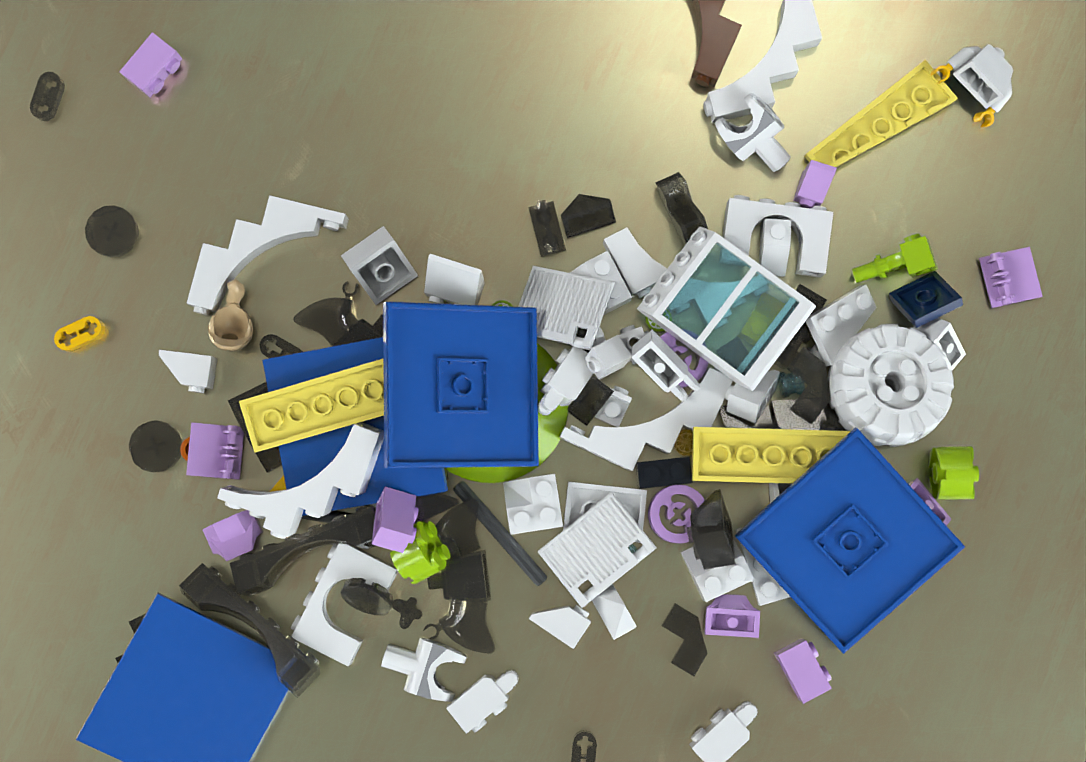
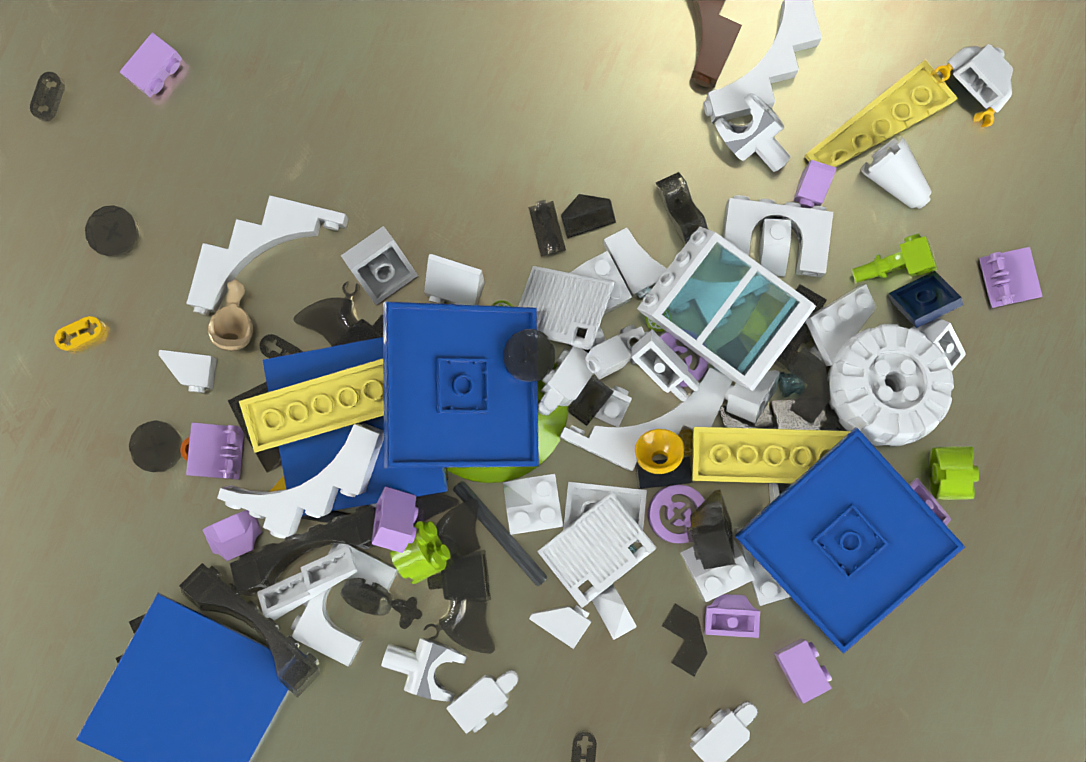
(312, 580): none -> white slope
(529, 355): none -> clear smoke tile
(659, 442): none -> yellow piece
(899, 173): none -> white cone

